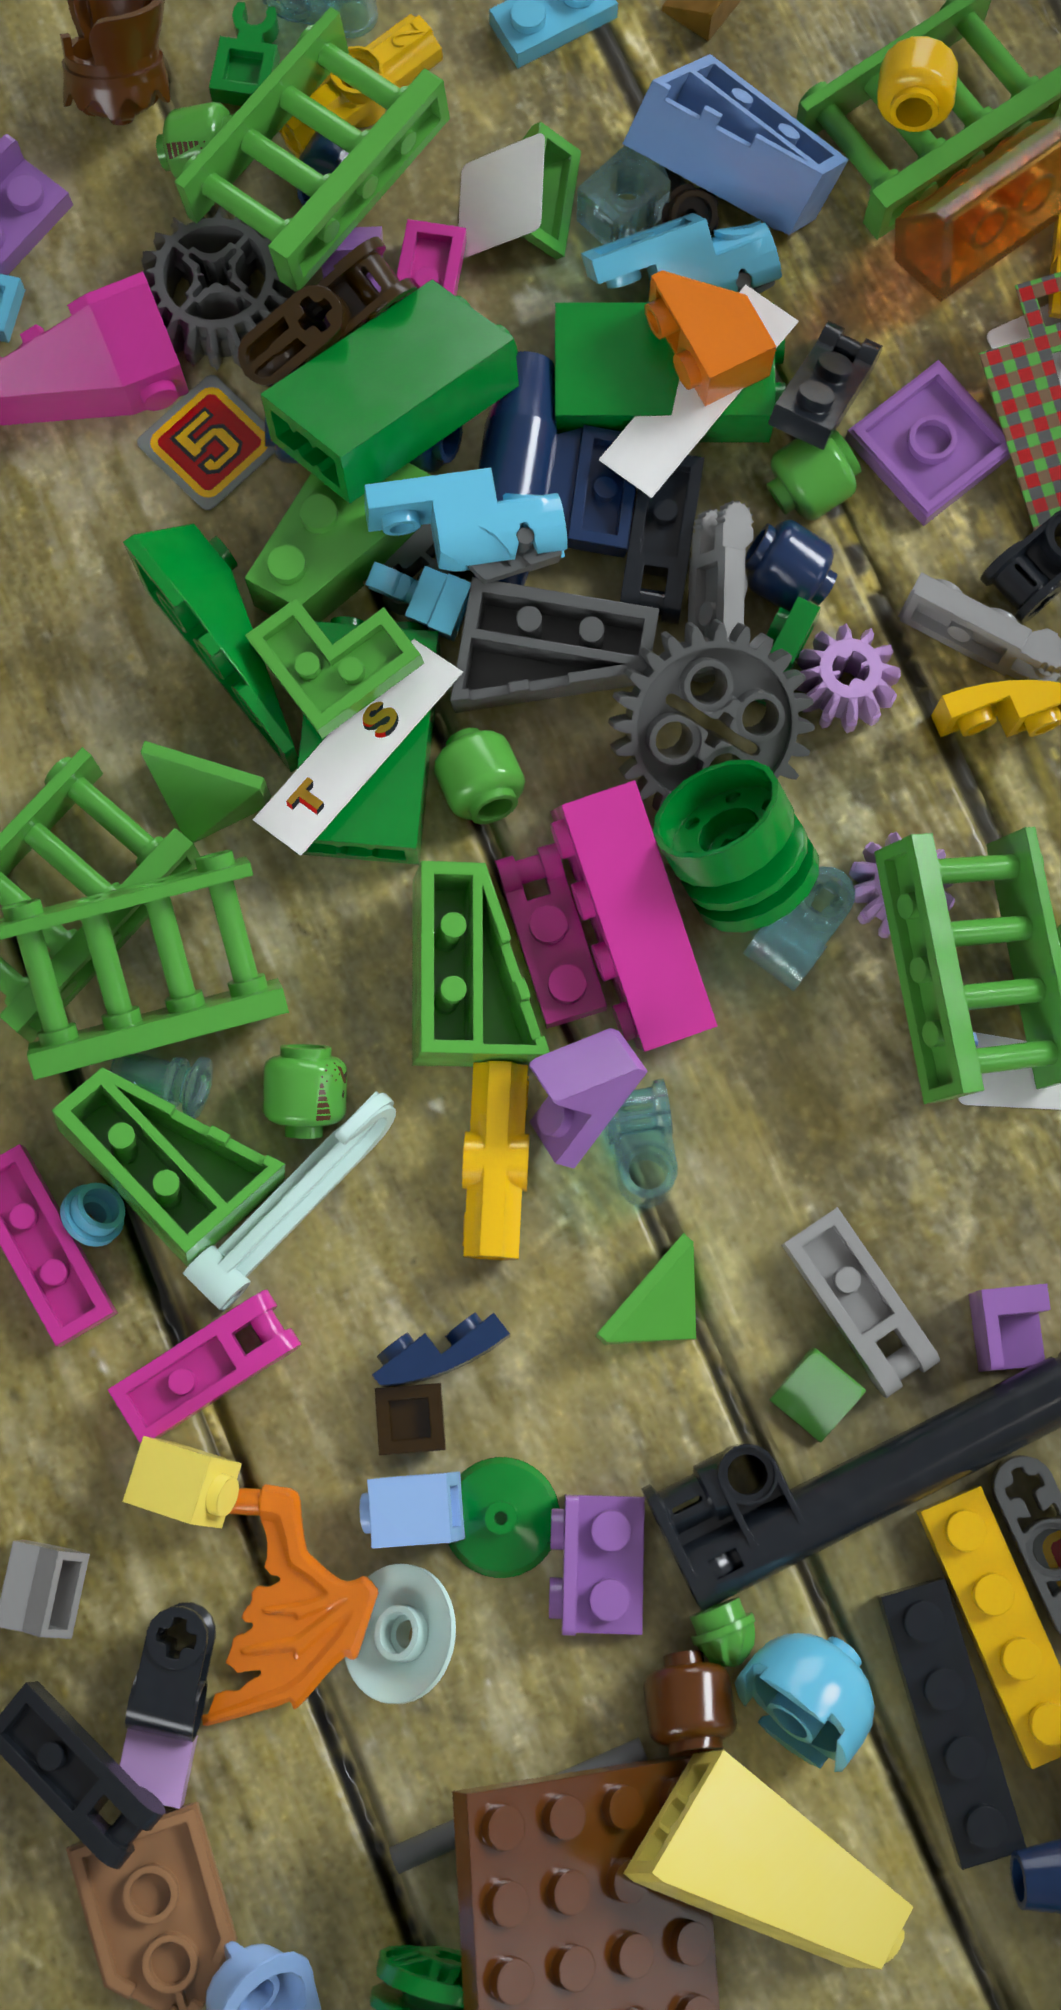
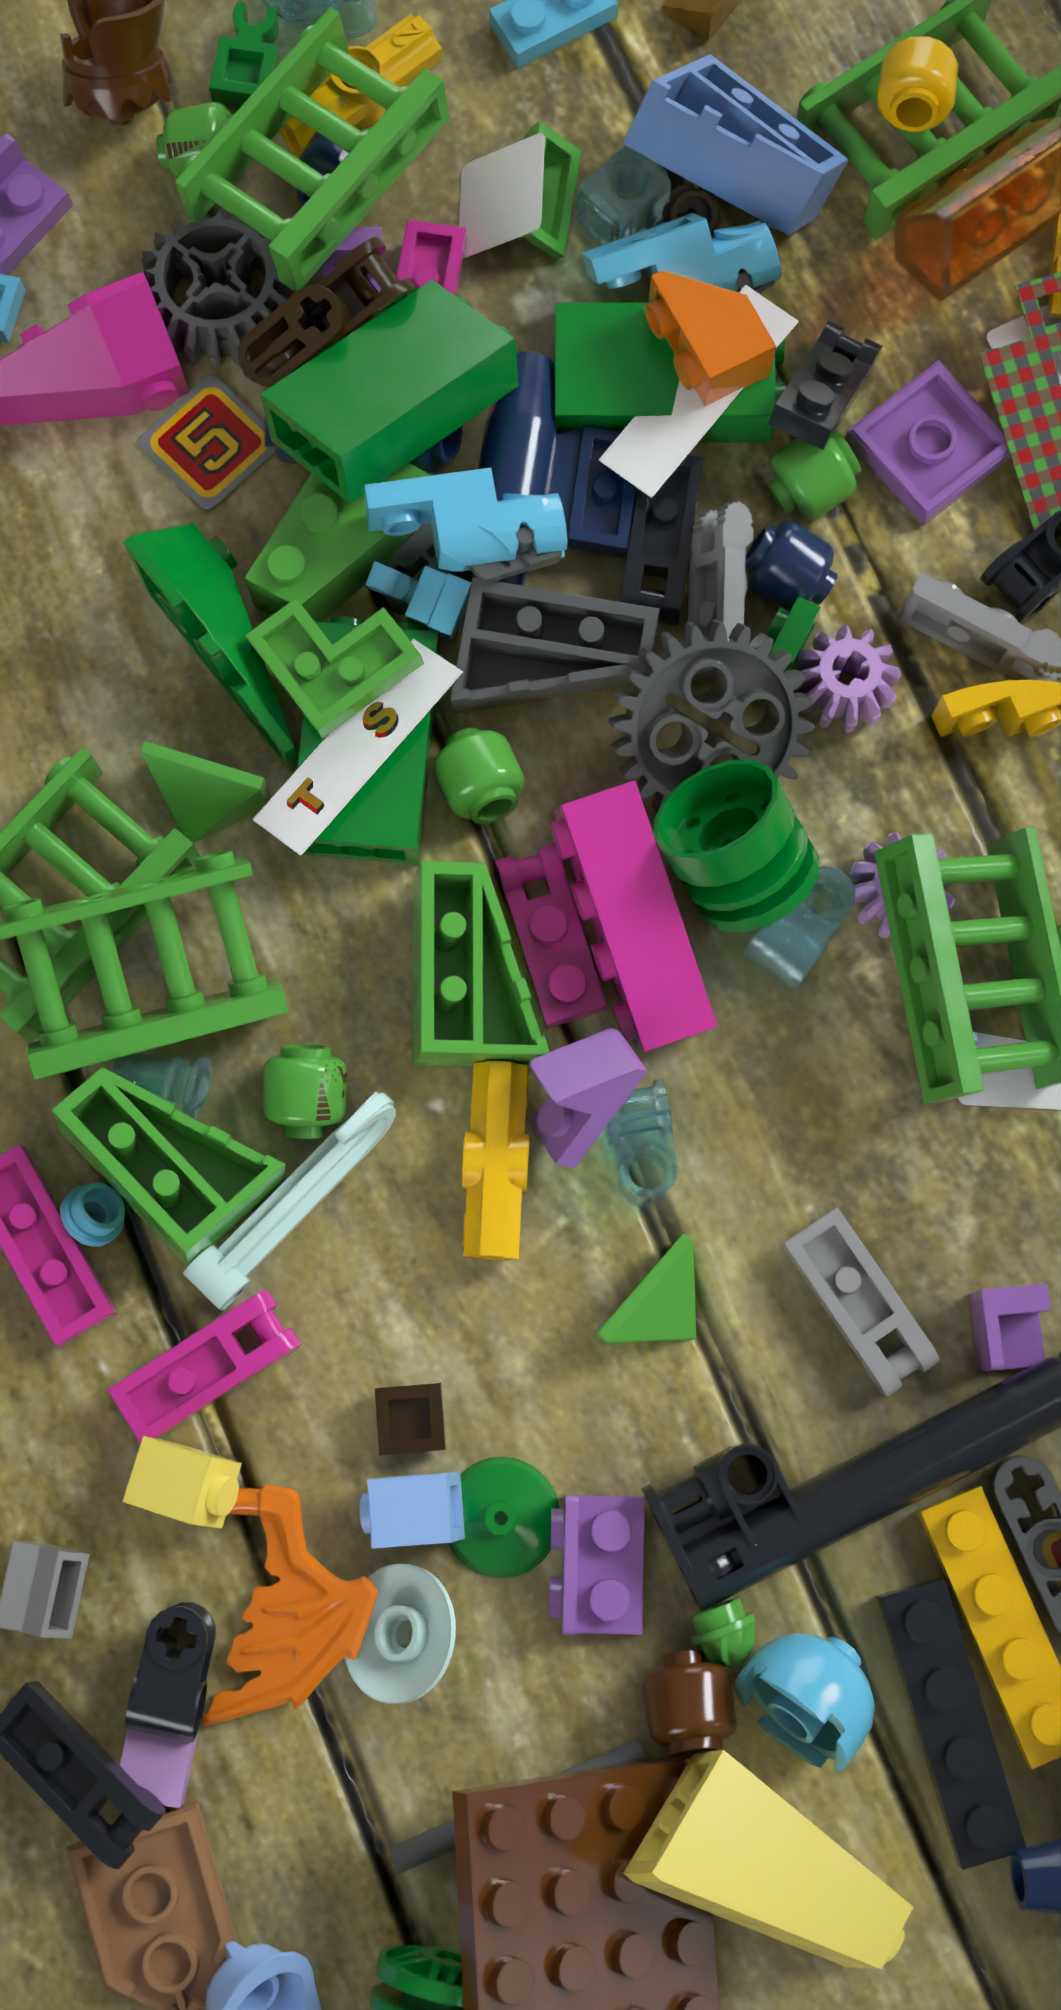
(420, 1360): dark blue slope -> none
(817, 1394): bright green slope -> none

